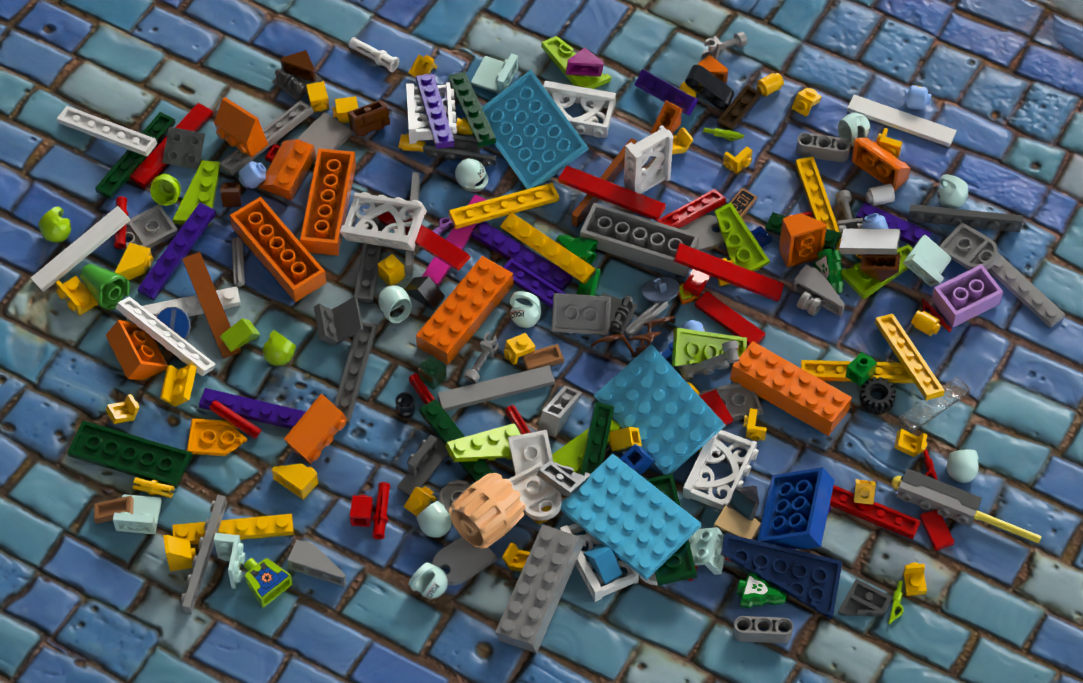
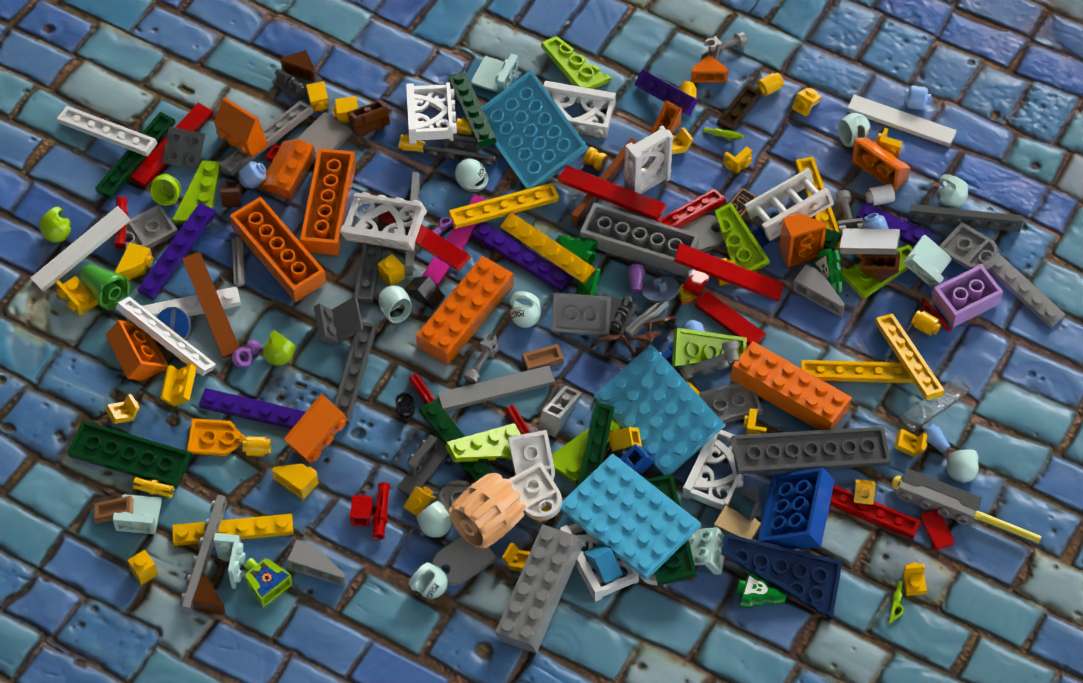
(142, 567): none -> yellow brick
(178, 553): yellow slope -> none
(206, 597): none -> reddish brown slope
(235, 419): red axle -> none
(239, 334): lime slope -> none
(252, 348): none -> medium lavender plate
(256, 446): none -> yellow brick
(380, 57): white pin -> none
(422, 66): yellow bracket -> none
(432, 372): clear green brick -> none
(435, 111): plate -> none
(518, 347): yellow bracket -> none
(532, 282): dark purple plate -> none
(562, 478): dark grey wing -> none
(584, 64): magenta slope -> none
(596, 159): none -> yellow wheel
(636, 278): none -> medium lavender cone
(709, 87): black beam -> none
(715, 402): red tile -> none
(753, 634): light grey beam -> none
(809, 303): light grey wheel -> none
(810, 206): none -> white fence
(810, 450): none -> dark grey plate
(834, 148): light grey beam -> none
(861, 369): green brick -> none
(864, 601): dark grey wing -> none
(880, 386): black tyre -> none
(929, 466): red hand -> none
(936, 438): none -> light blue cone

